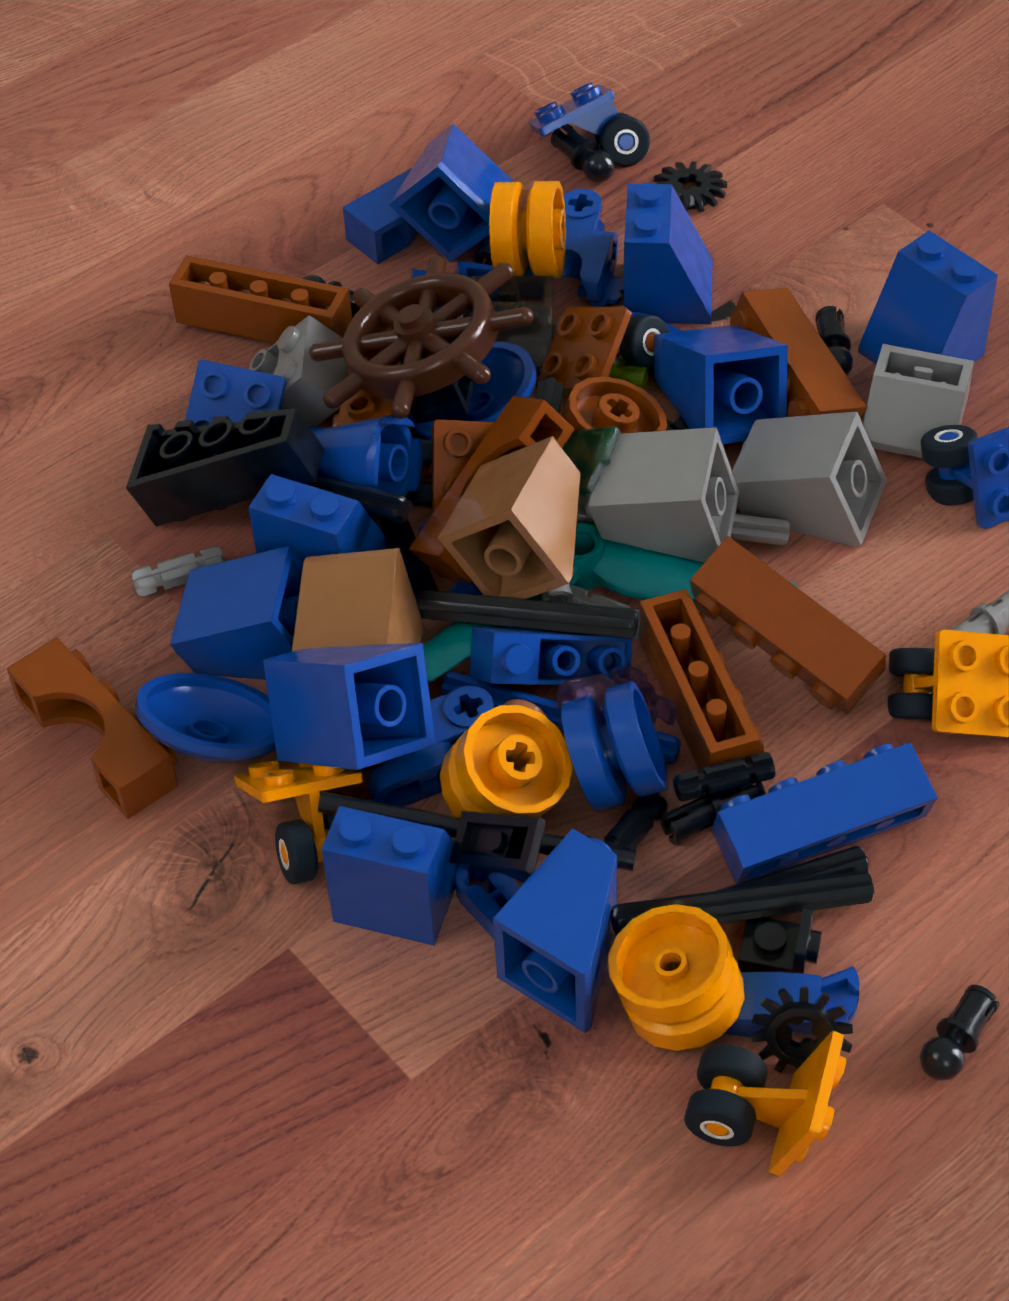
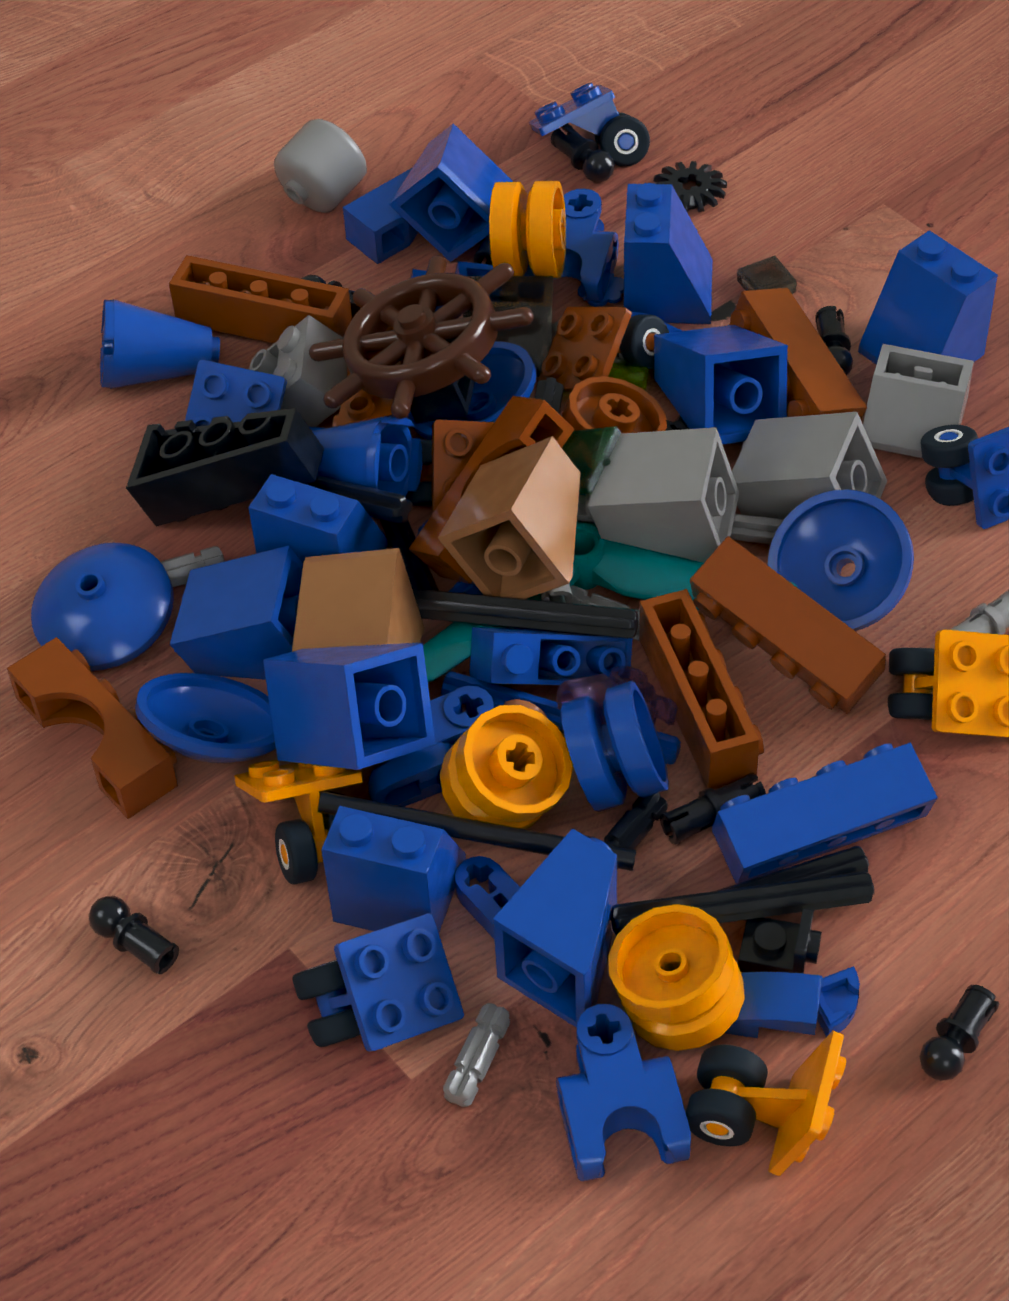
(114, 618): none -> blue dish
(131, 933): none -> black pin
(150, 345): none -> blue cone
(320, 166): none -> light grey head
(382, 987): none -> blue plate
(476, 1055): none -> light grey axle
(498, 843): black slope -> none
(618, 1094): none -> blue piece
(724, 776): black axle -> none
(766, 275): none -> clear smoke tile
(779, 1035): black gear -> none
(843, 530): none -> blue dish

